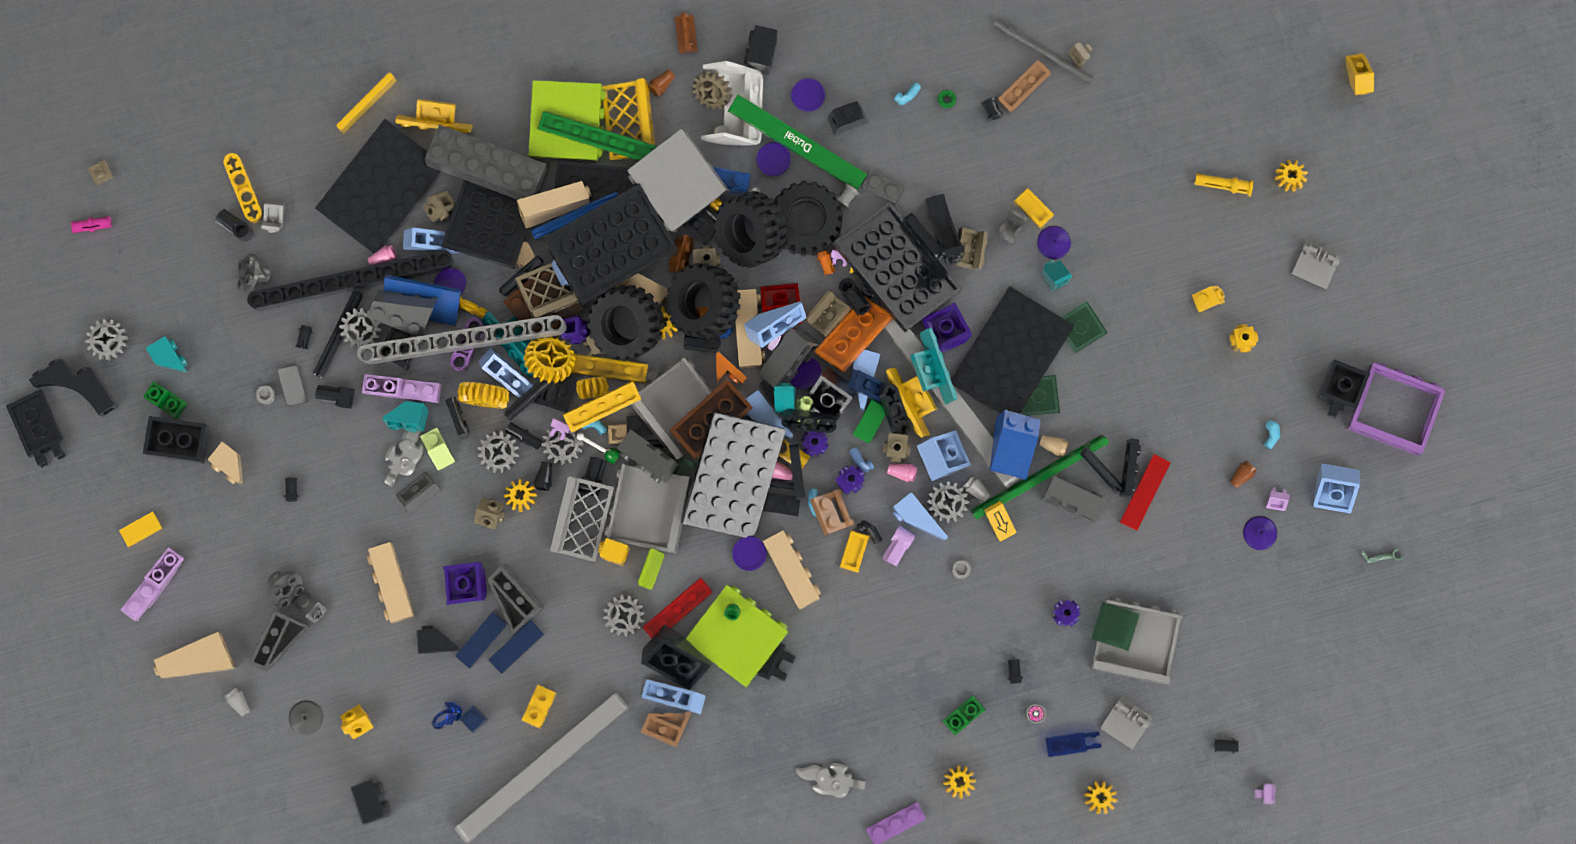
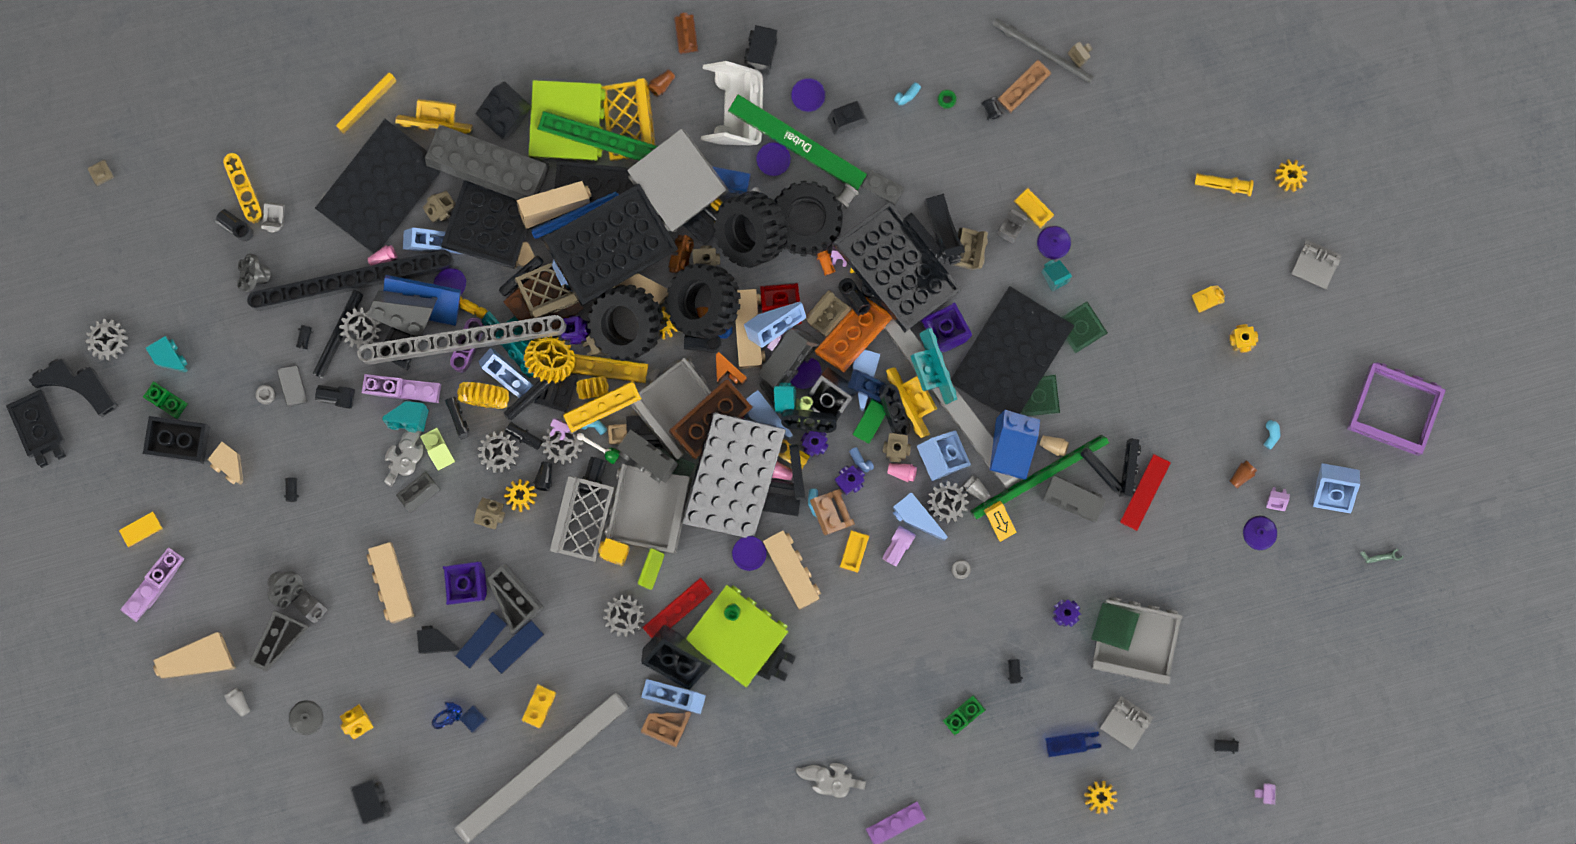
(91, 224): dark pink pin -> none
(503, 110): none -> black brick
(705, 83): dark tan gear -> none
(871, 529): black arm -> none
(965, 779): yellow gear -> none
(1035, 713): tile -> none
(1336, 396): black hinge -> none
(1360, 74): yellow slope -> none

